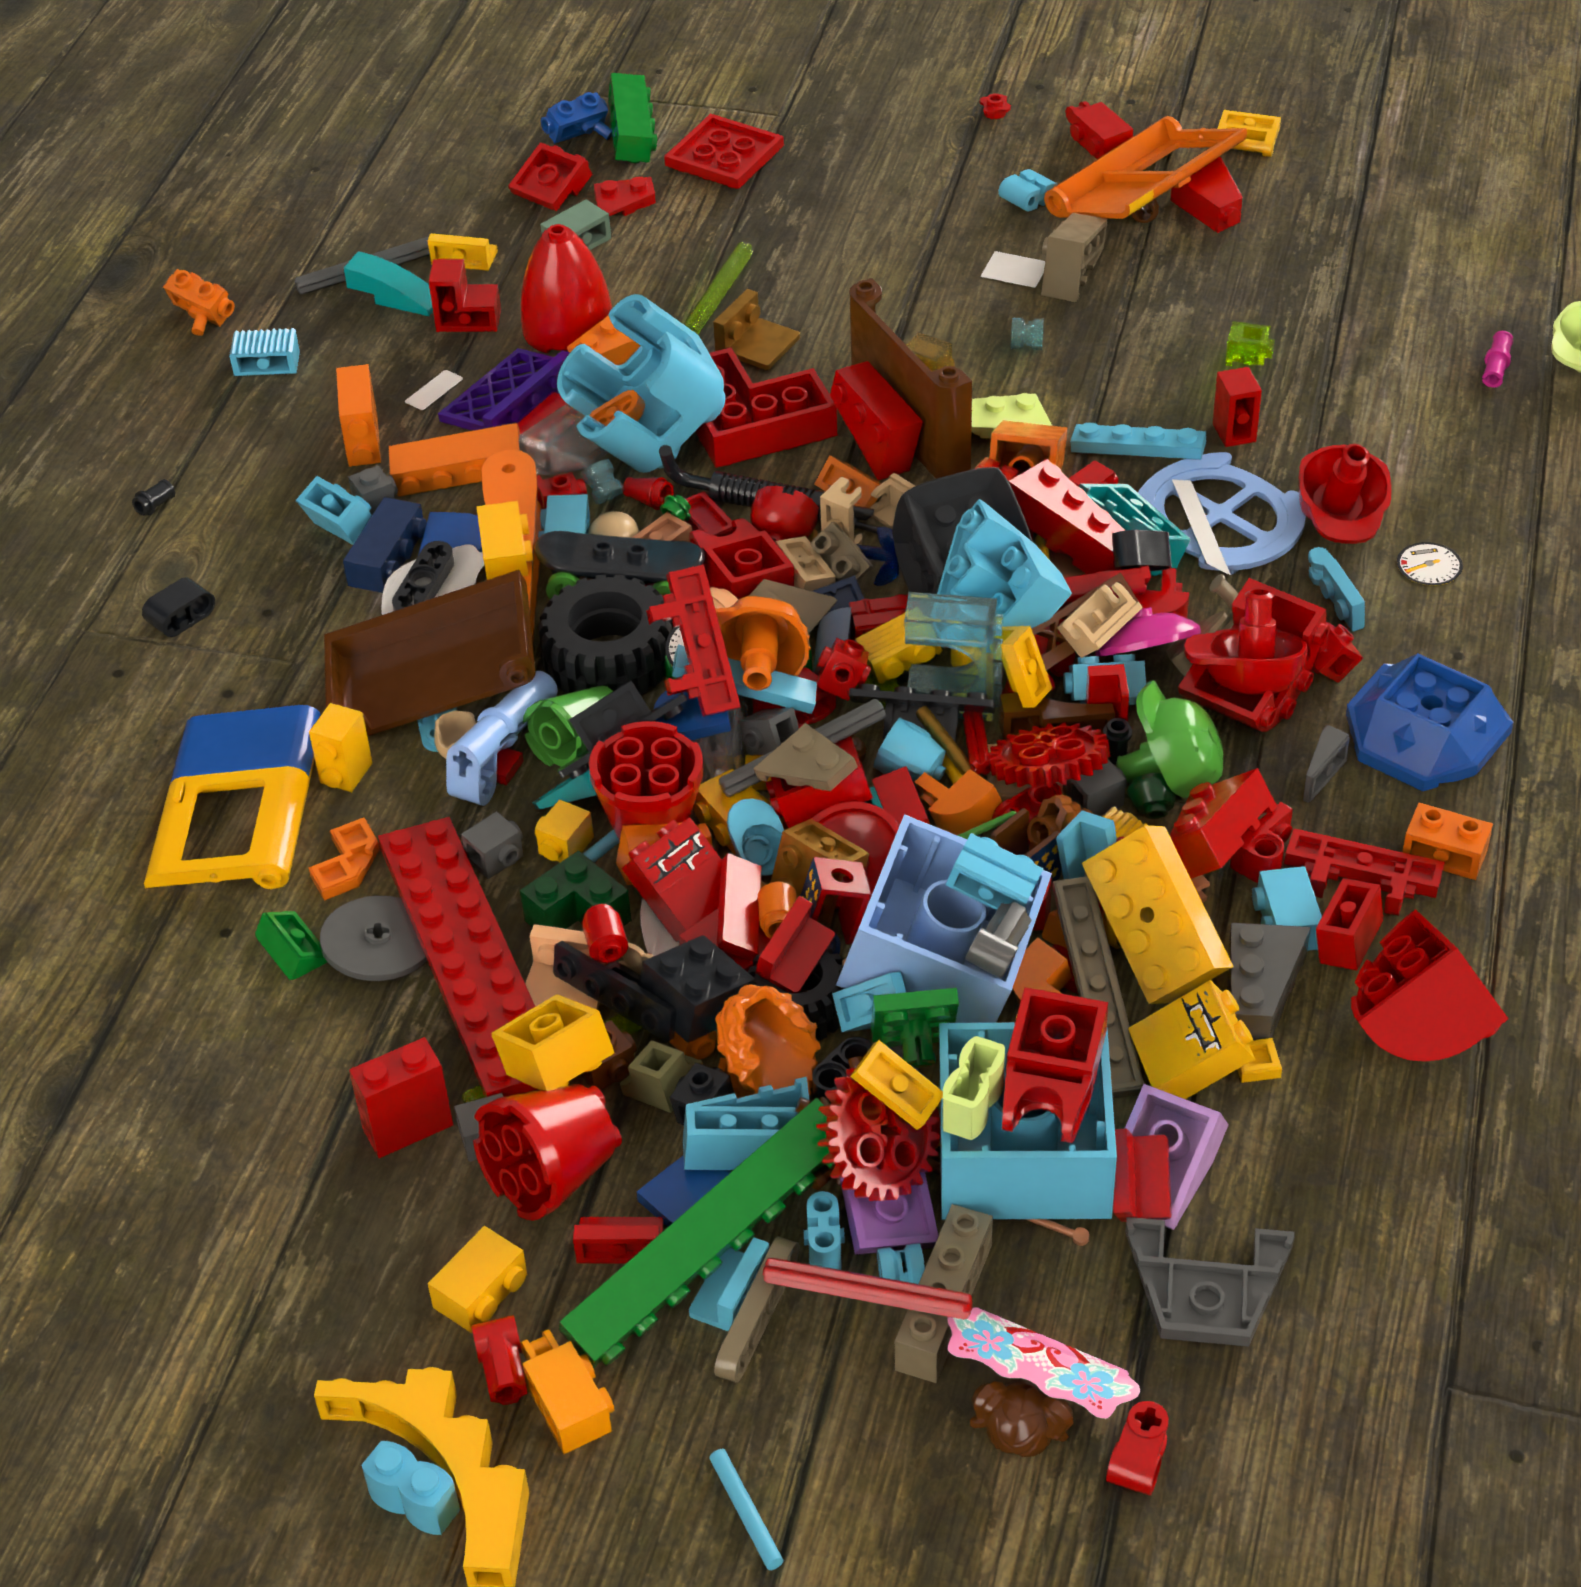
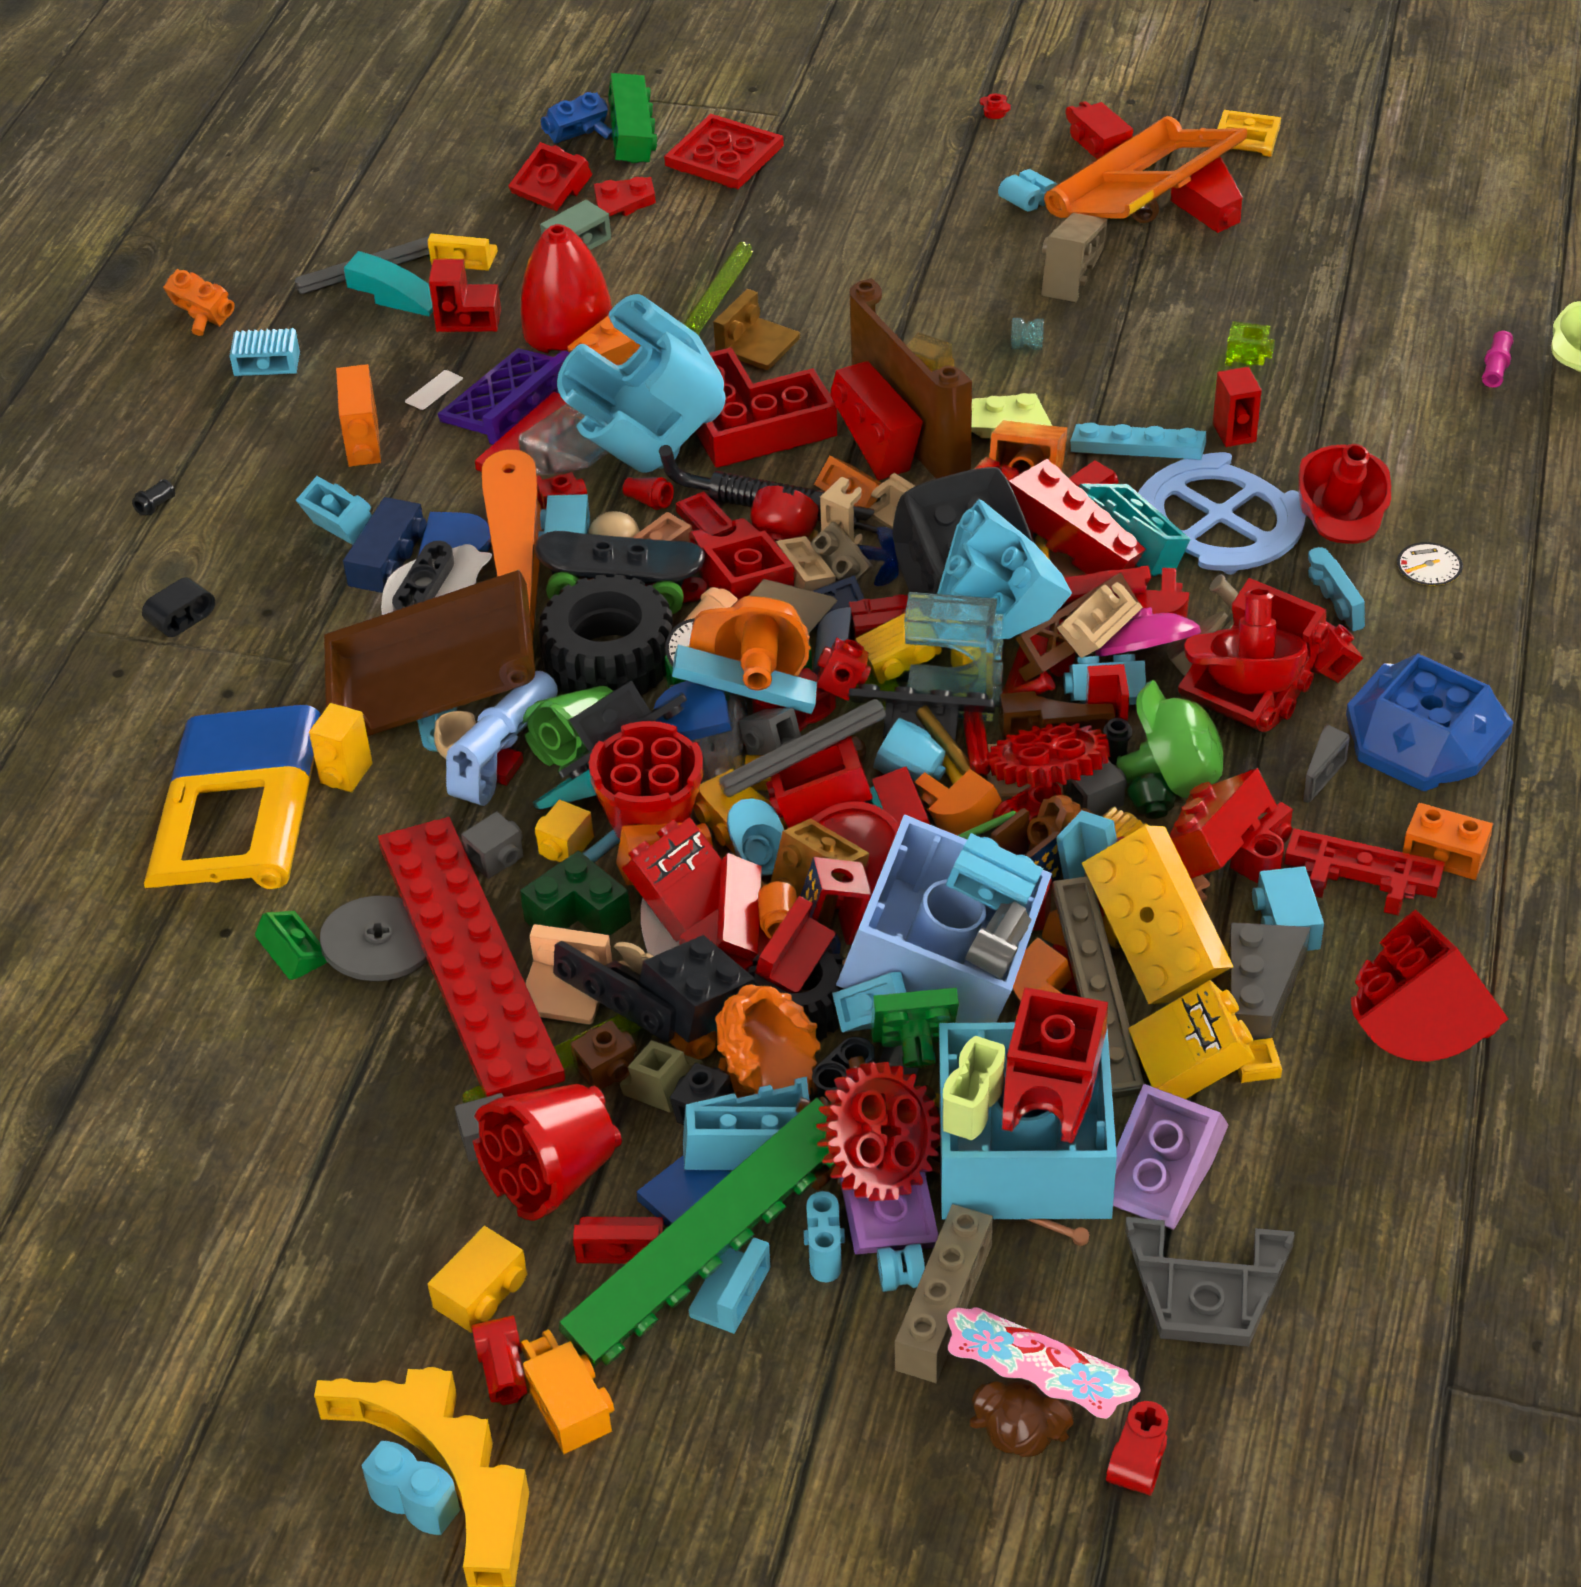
(346, 872): orange tile -> none
(373, 486): dark grey brick -> none
(401, 1097): red brick -> none
(448, 459): orange brick -> none
(503, 540): yellow brick -> none
(553, 1043): yellow brick -> none
(602, 481): clear light blue wheel -> none
(604, 933): red brick -> none
(628, 402): orange plate -> none
(676, 506): green plate -> none
(709, 670): red hinge -> none
(746, 1509): medium azure bar -> none
(753, 1316): dark tan beam -> none
(807, 760): dark tan wing -> none
(868, 1288): axle -> none
(897, 1084): yellow plate -> none
(1014, 269): white sticker -> none
(1024, 665): yellow panel -> none
(1141, 548): black beam -> none
(1142, 1177): red panel -> none
(1200, 525): white sticker -> none
(1349, 924): red brick -> none

